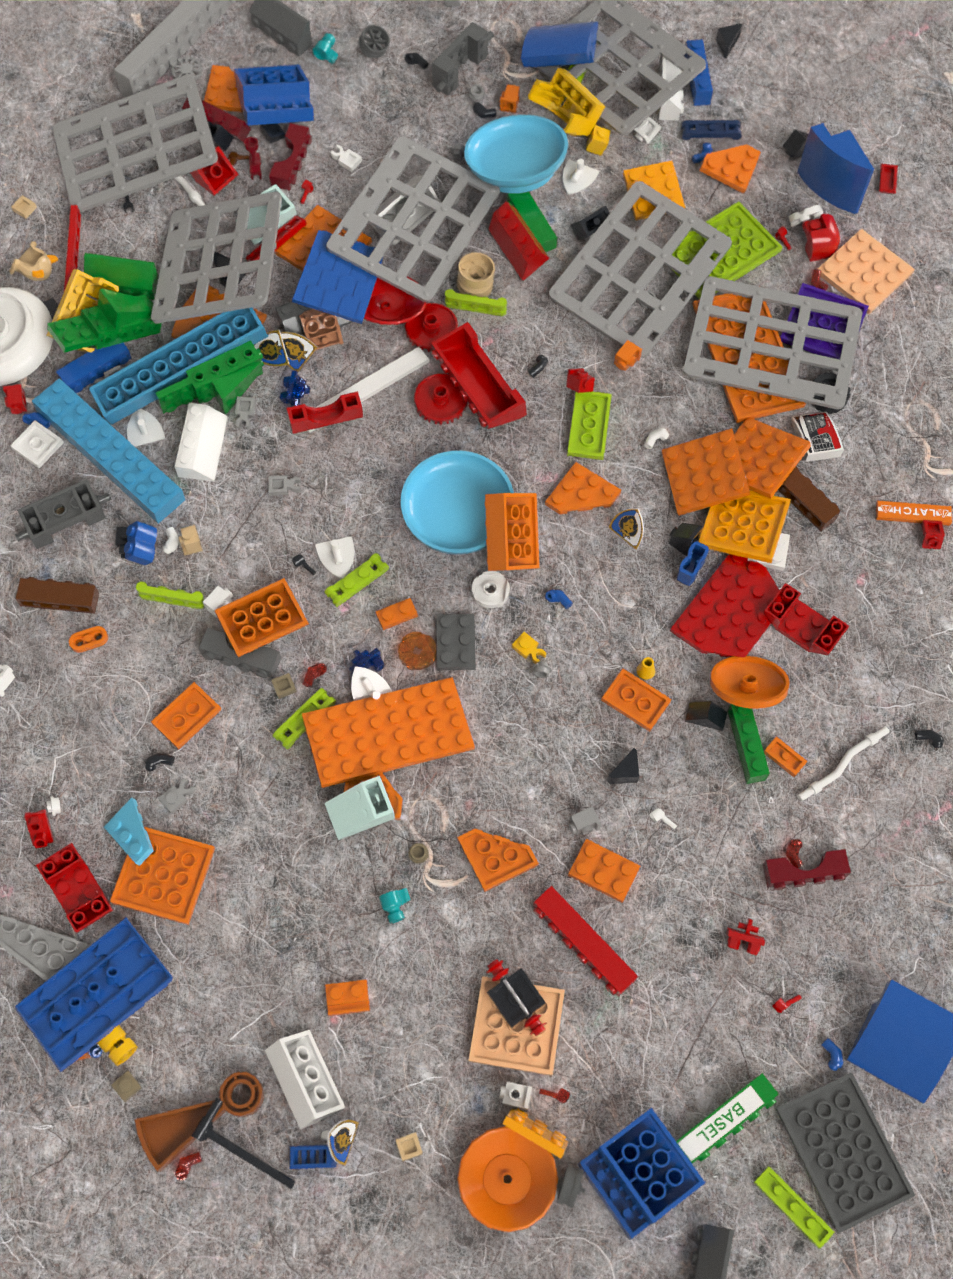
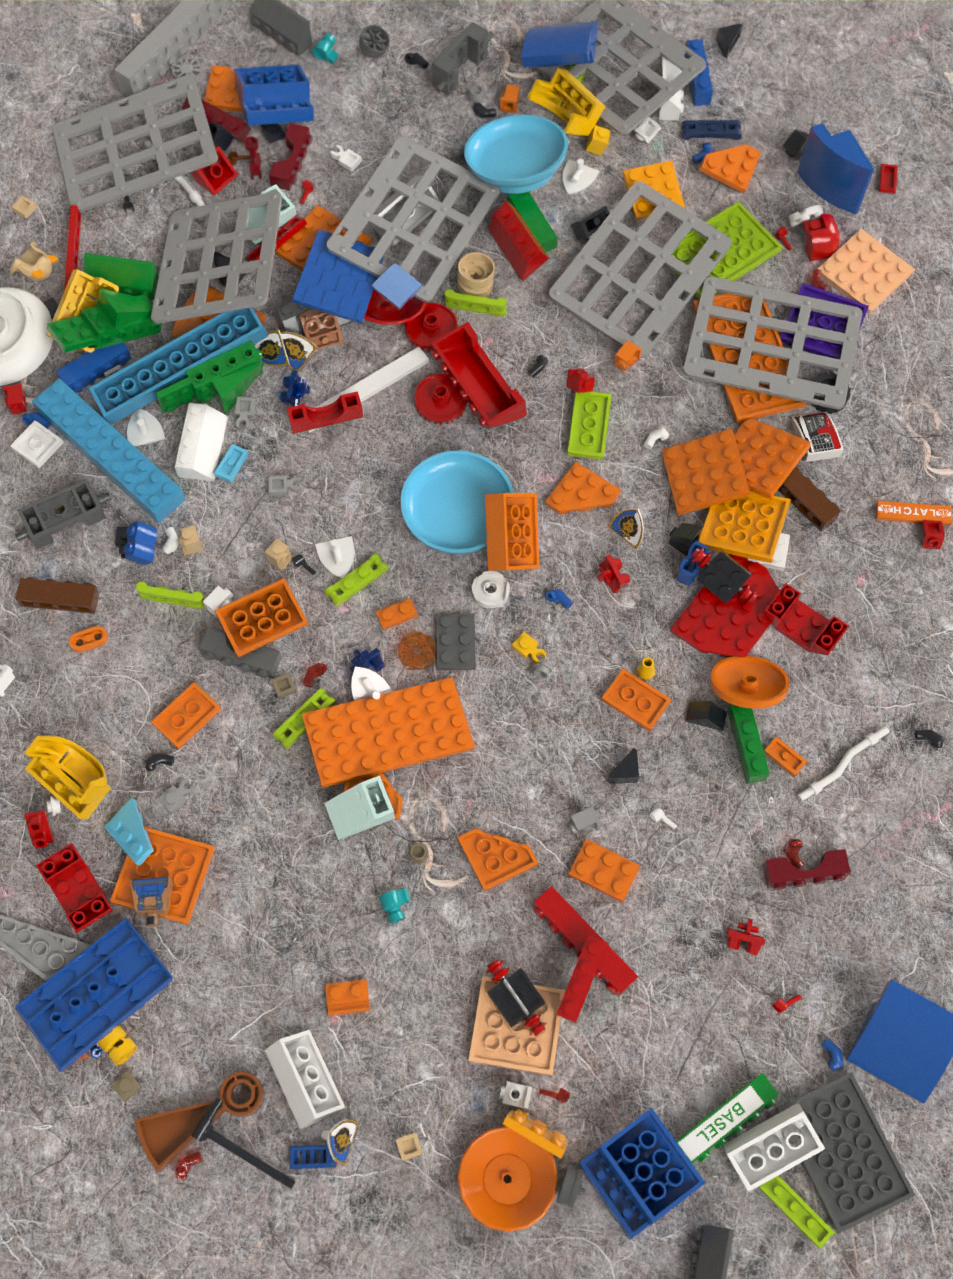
(78, 763): none -> yellow piece
(152, 898): none -> torso
(231, 463): none -> medium azure plate
(278, 554): none -> tan brick
(396, 286): none -> medium blue slope
(581, 979): none -> red arch
(610, 574): none -> red hips
(723, 576): none -> black plate
(773, 1147): none -> white slope

